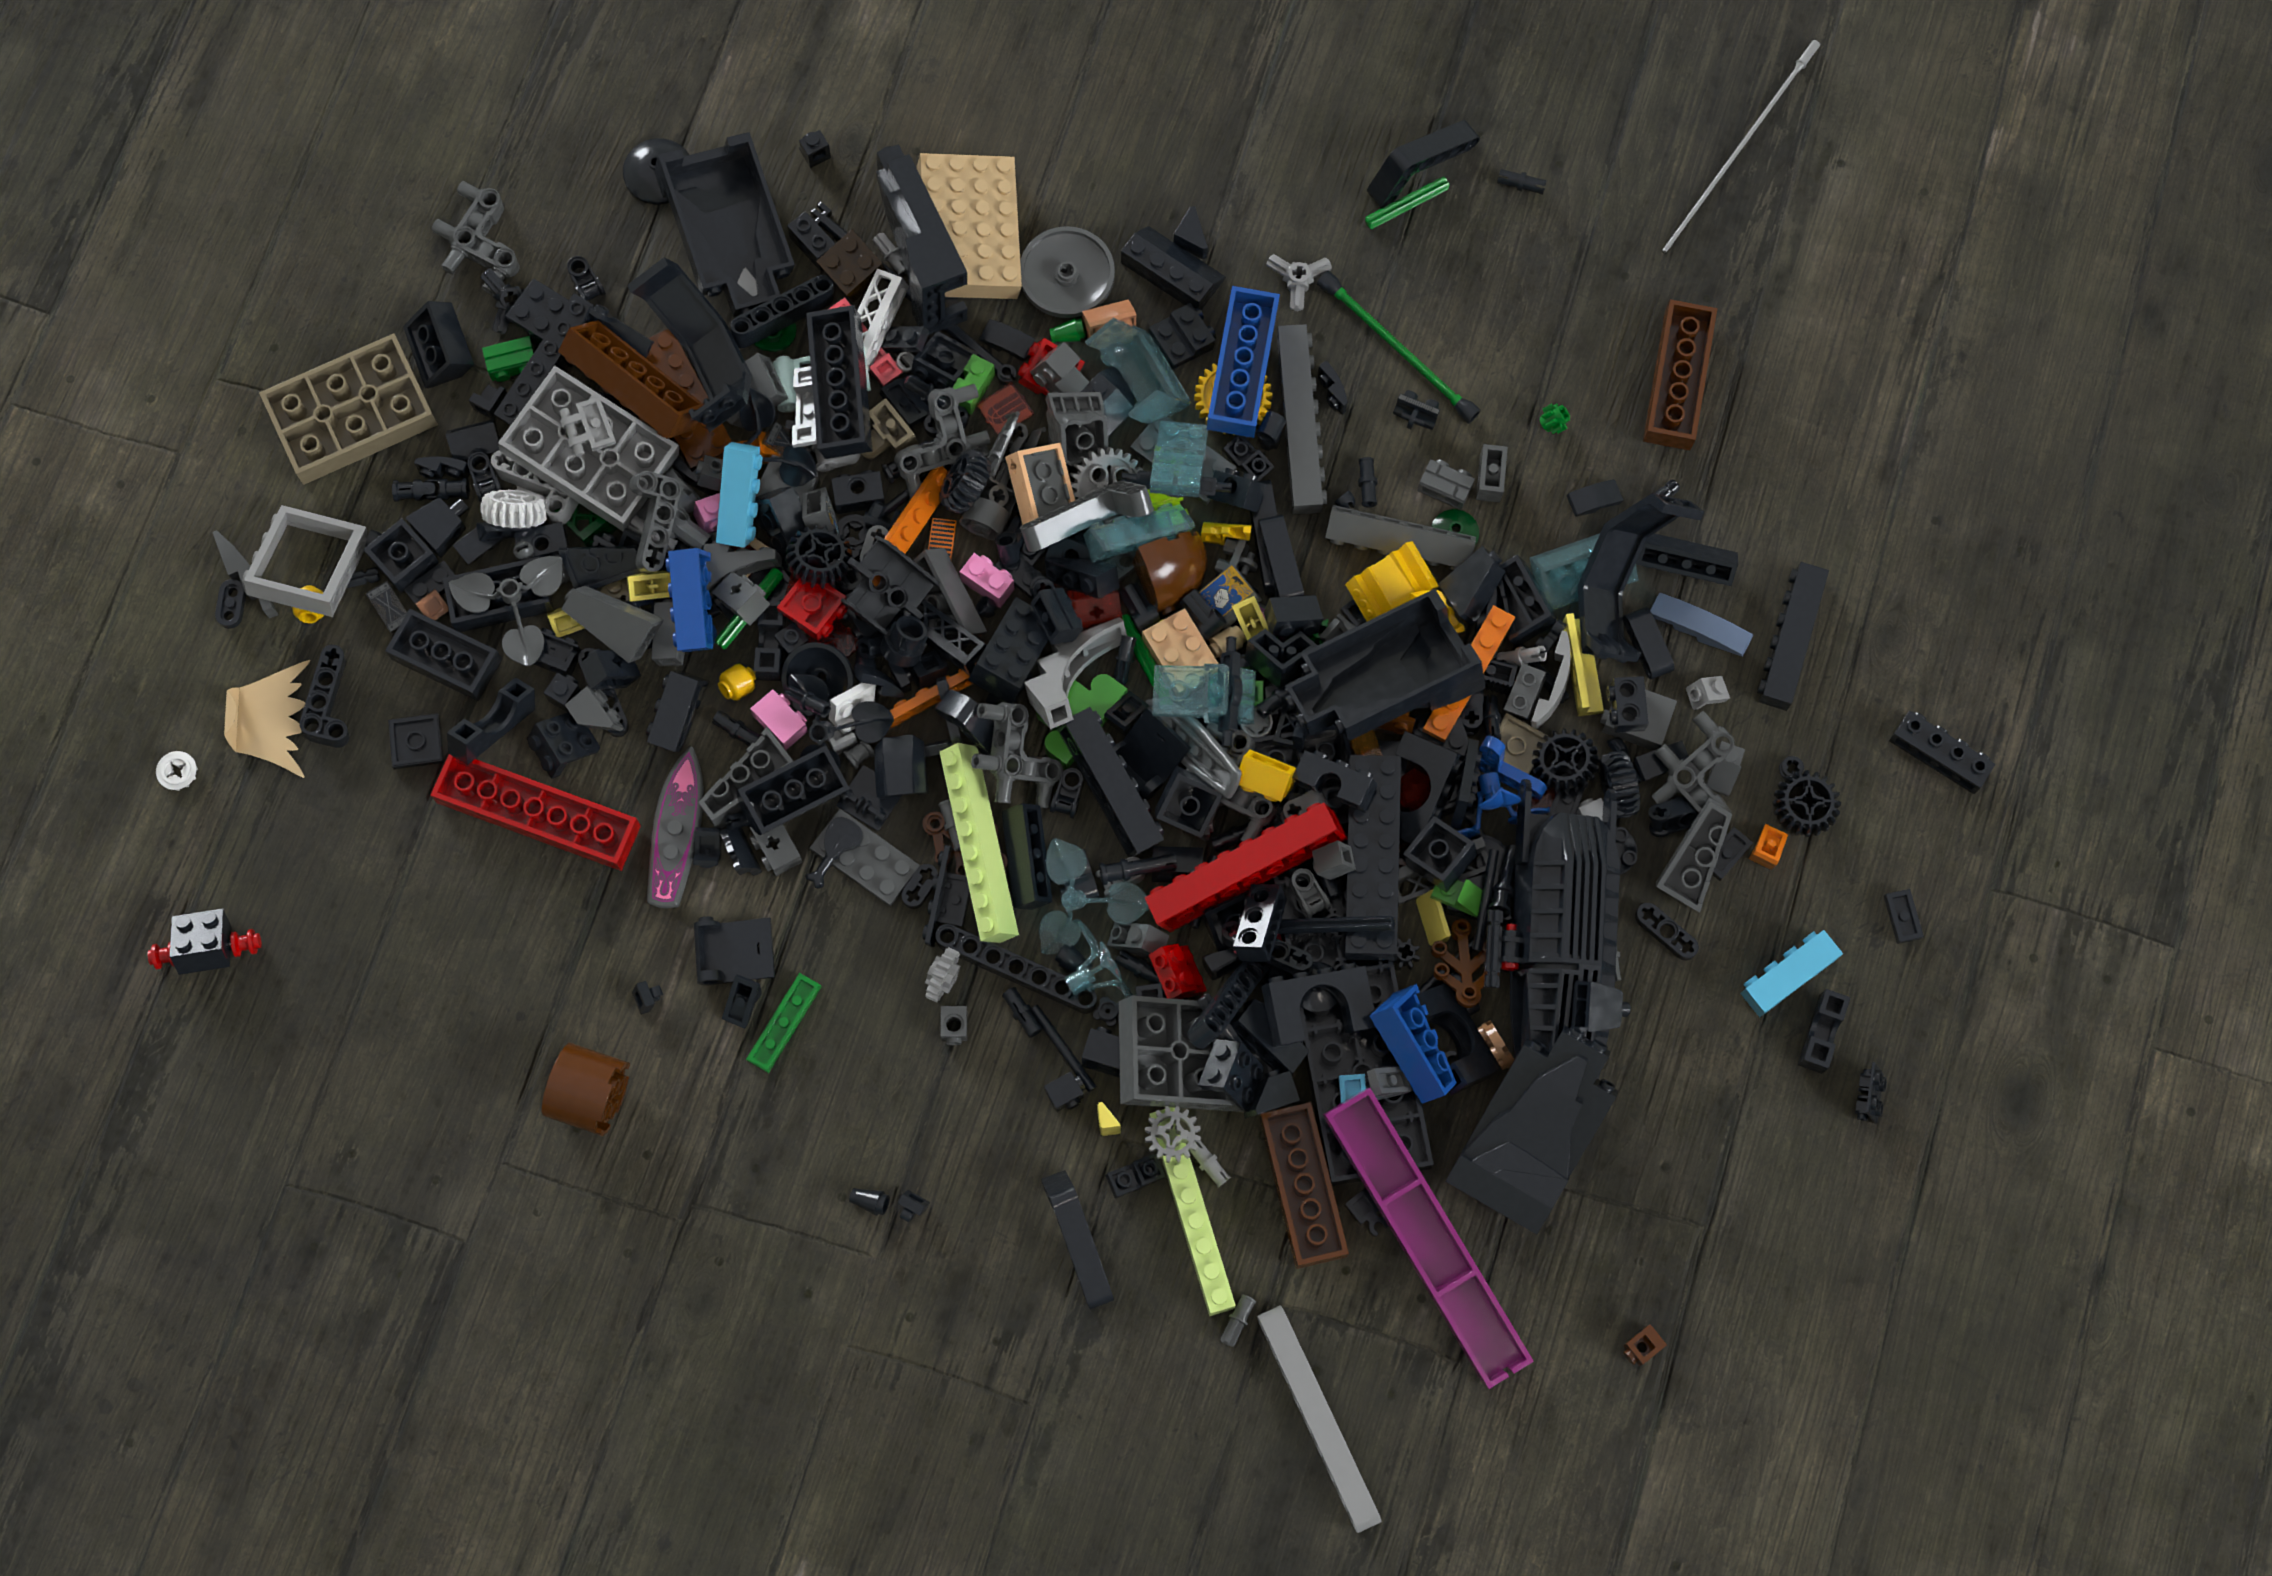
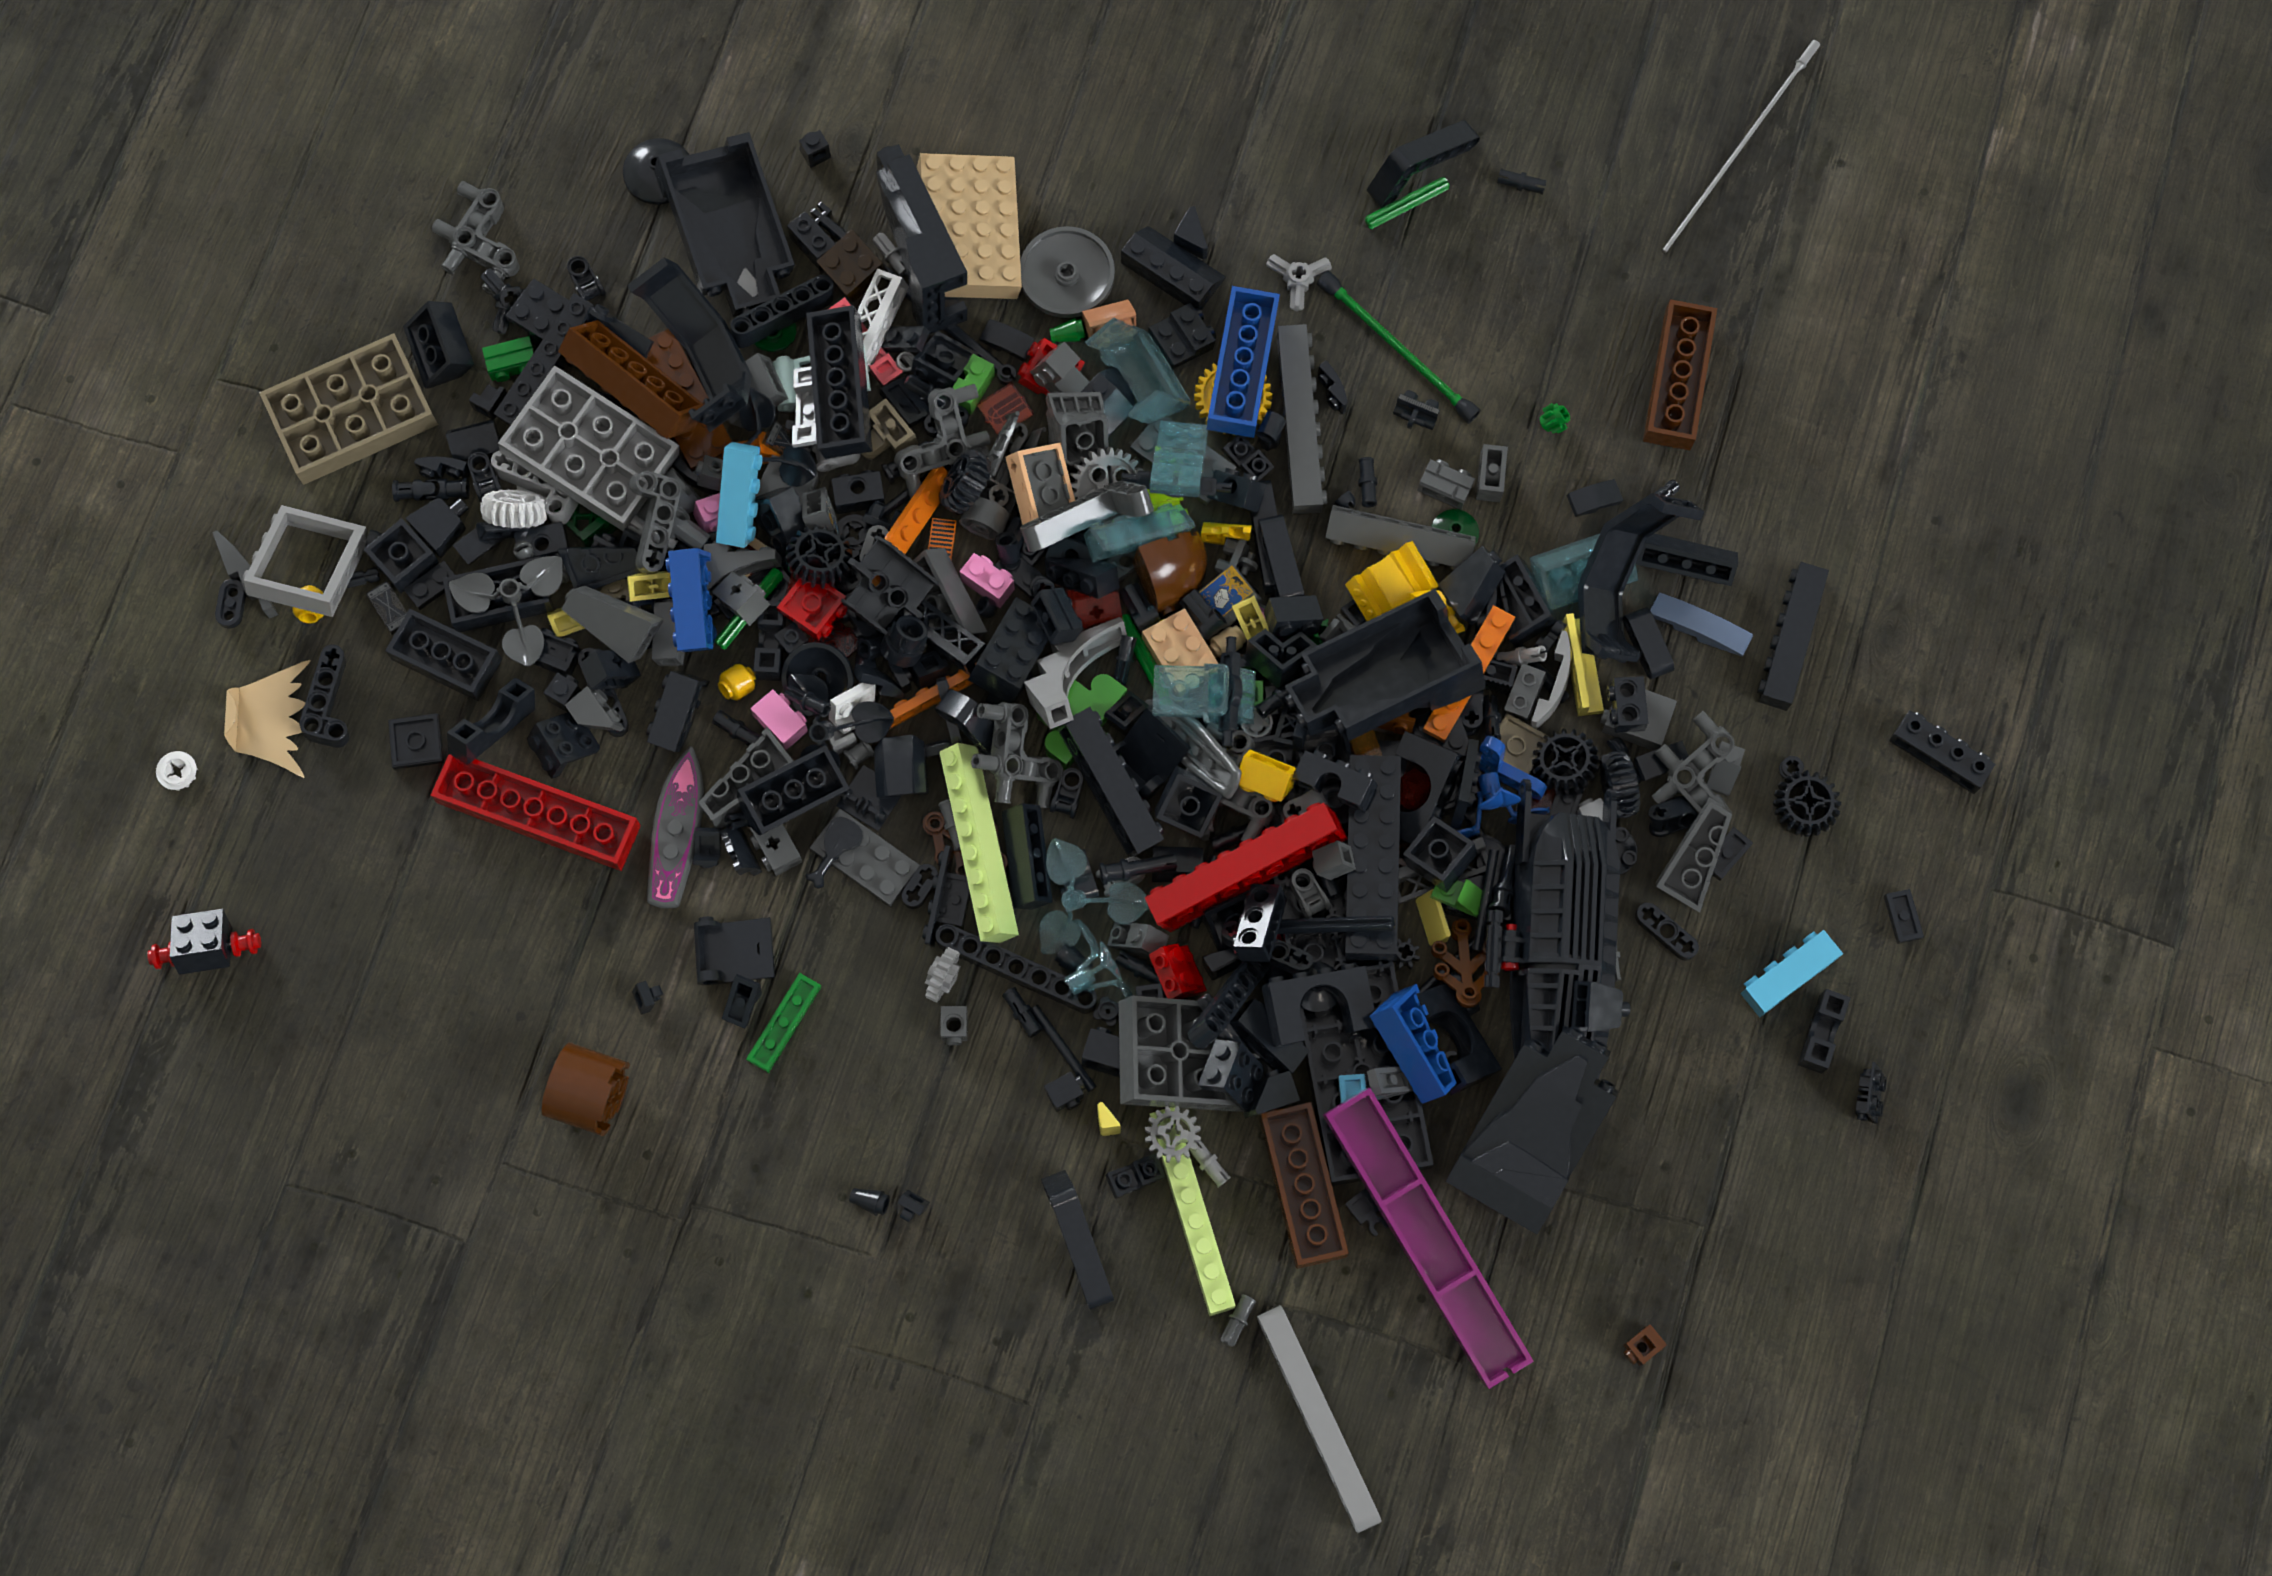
(432, 605): nougat tile -> none
(595, 423): light grey plate -> none
(1496, 1044): medium nougat plate -> none
(1707, 691): light grey bracket -> none
(1769, 847): orange slope -> none

